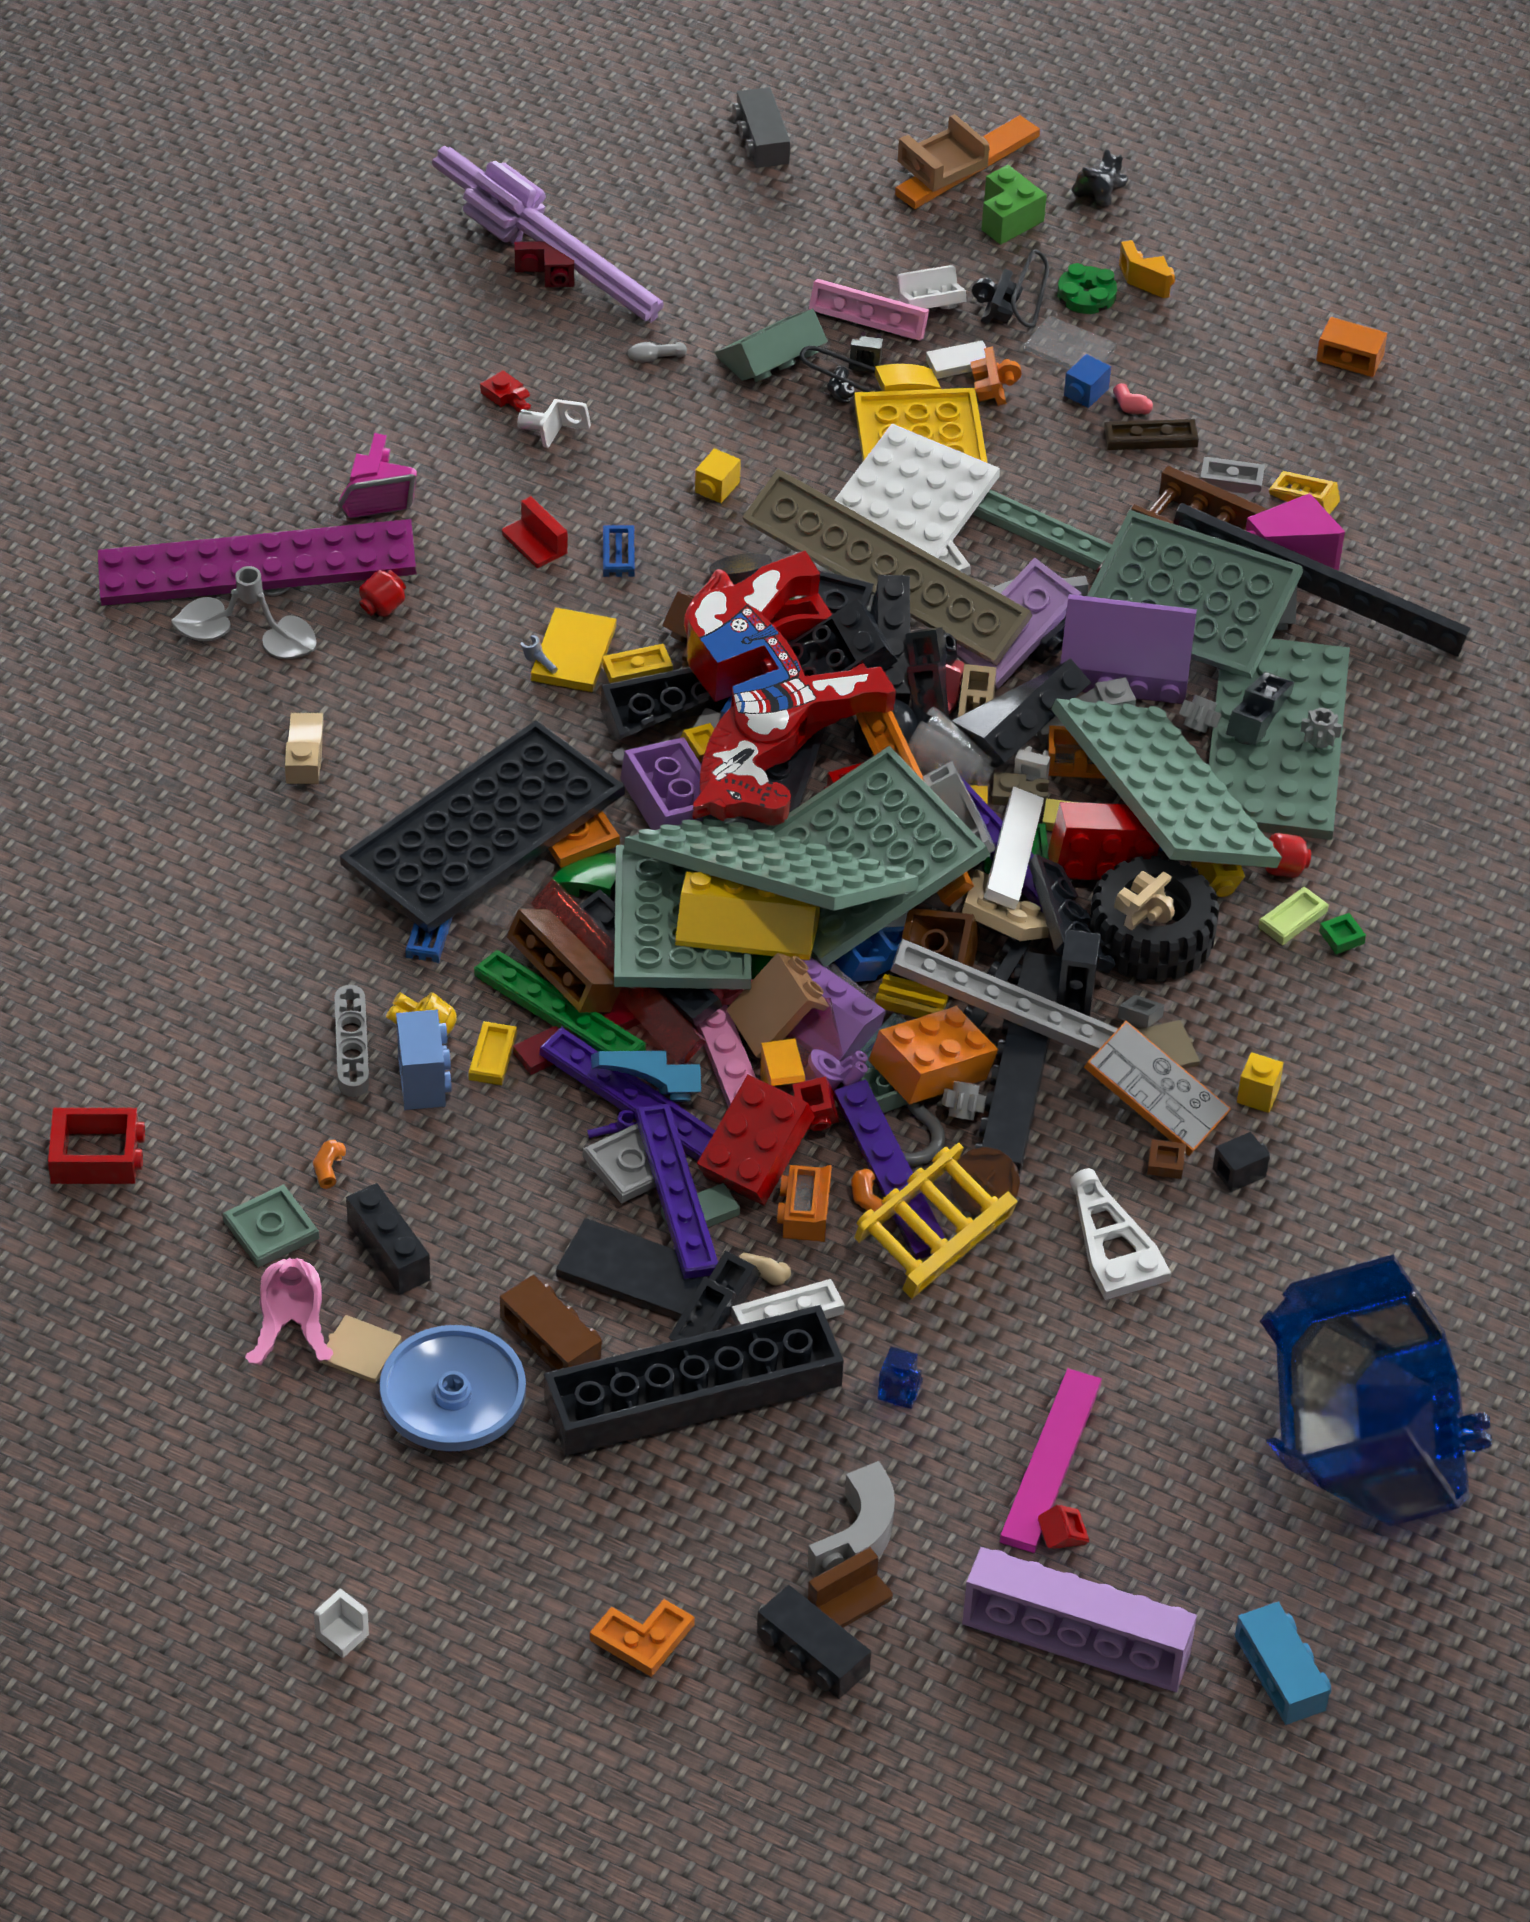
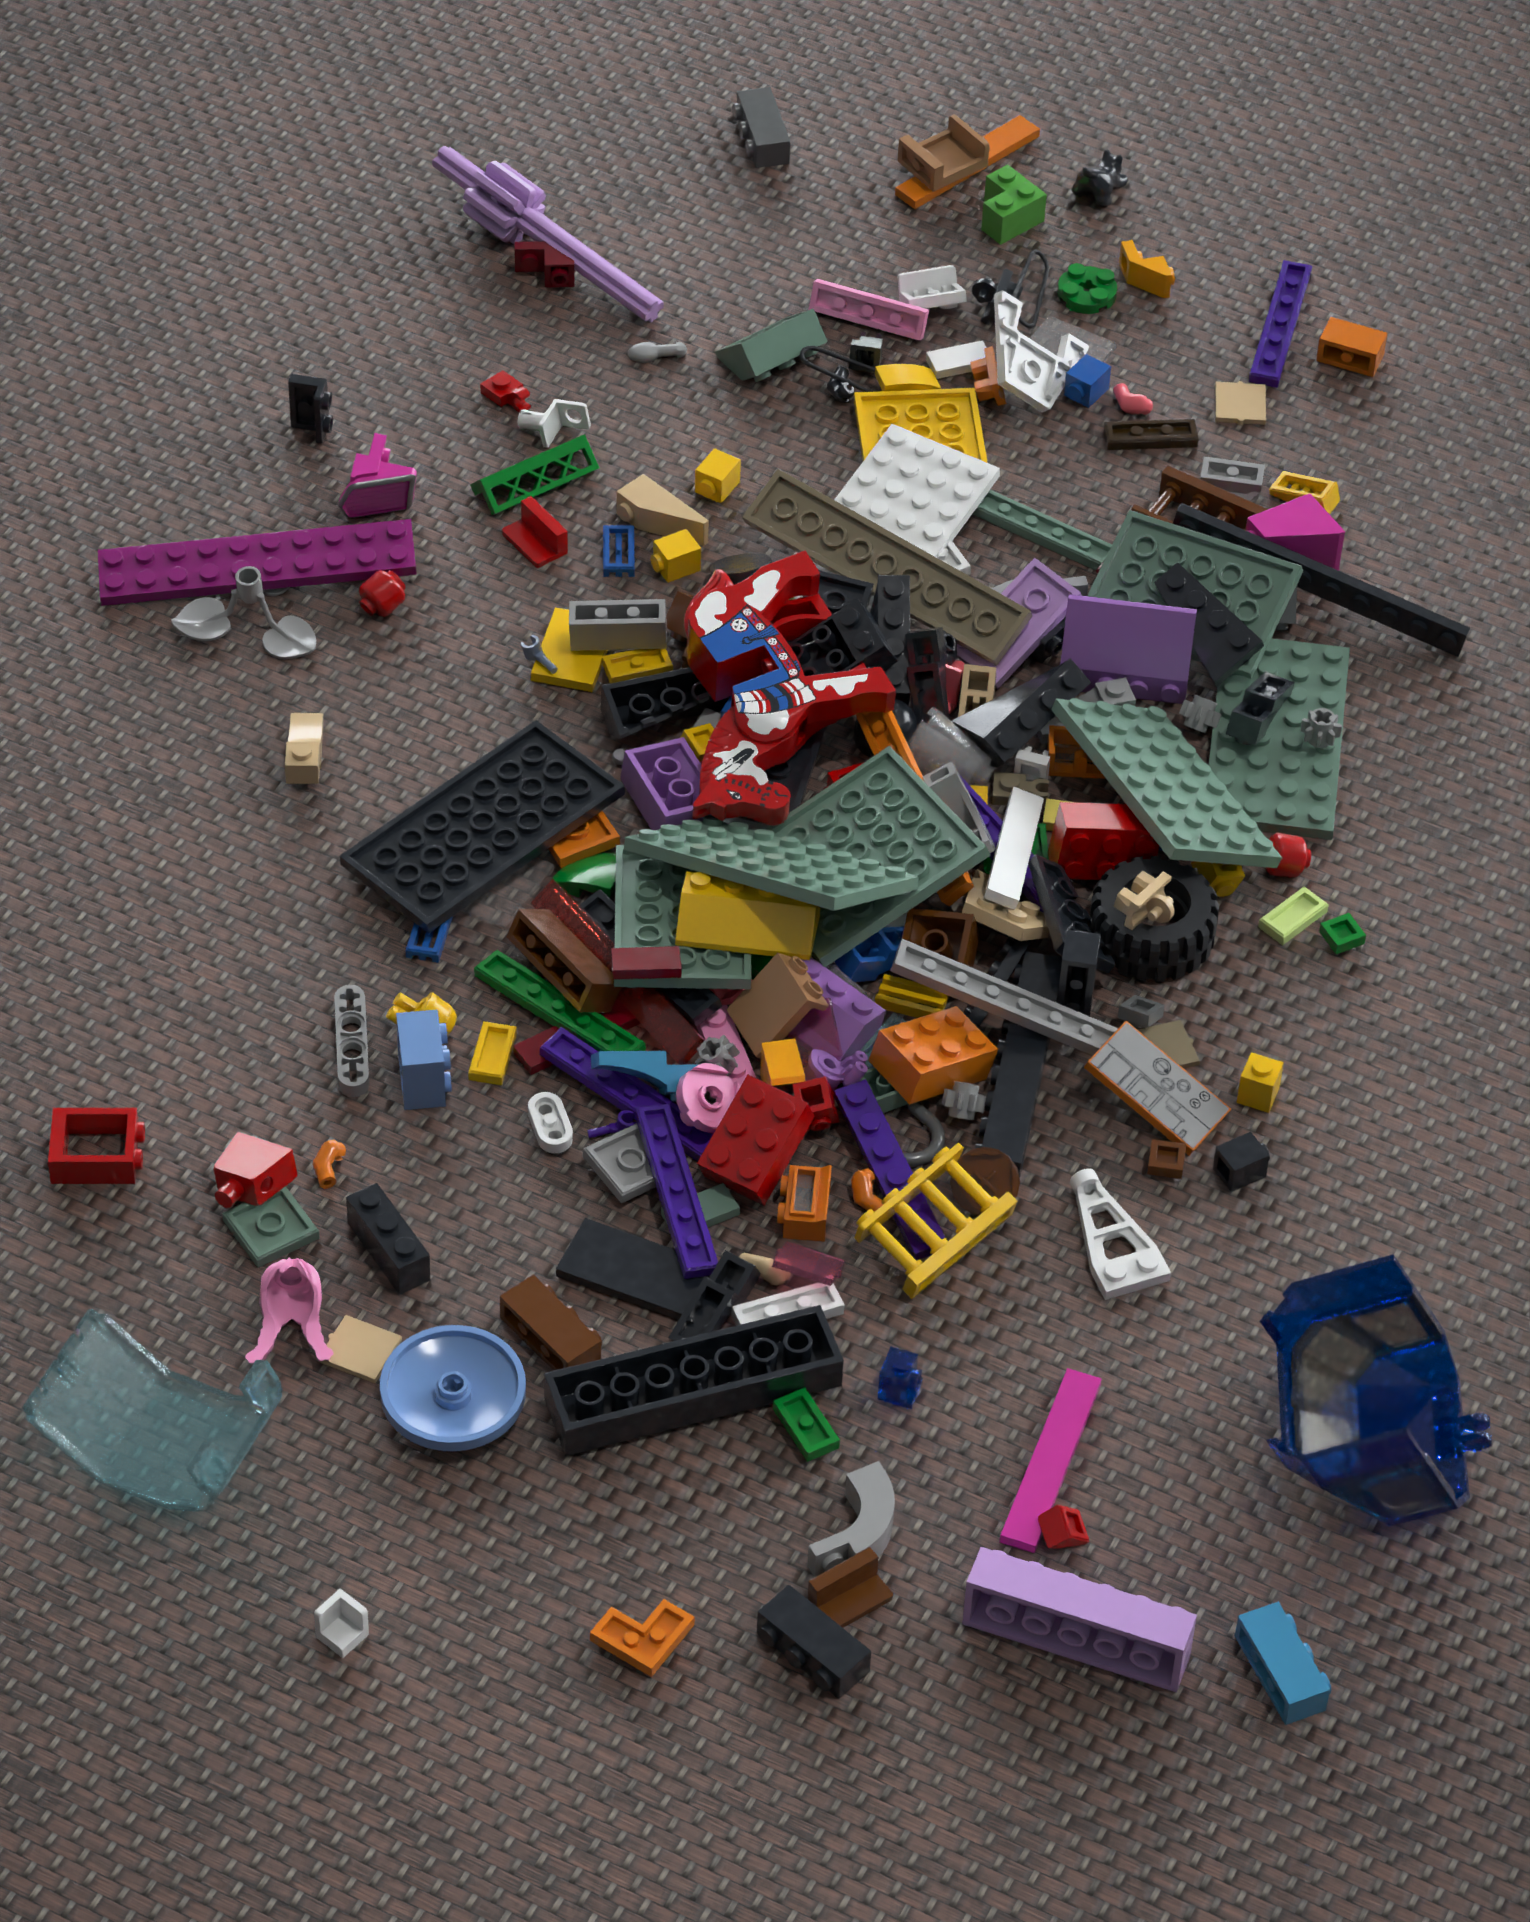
(146, 1425): none -> clear light blue windscreen
(252, 1170): none -> red torso
(310, 405): none -> black bracket
(527, 466): none -> green fence
(554, 1128): none -> white plate
(618, 624): none -> light grey brick
(646, 962): none -> dark red tile
(658, 511): none -> tan slope
(676, 556): none -> yellow brick
(691, 1099): none -> bright pink plate
(718, 1052): none -> light grey gear
(806, 1424): none -> green plate
(808, 1263): none -> clear pink piece
(1026, 366): none -> white wing
(1219, 636): none -> black wing
(1240, 403): none -> tan piece
(1280, 324): none -> dark purple tile

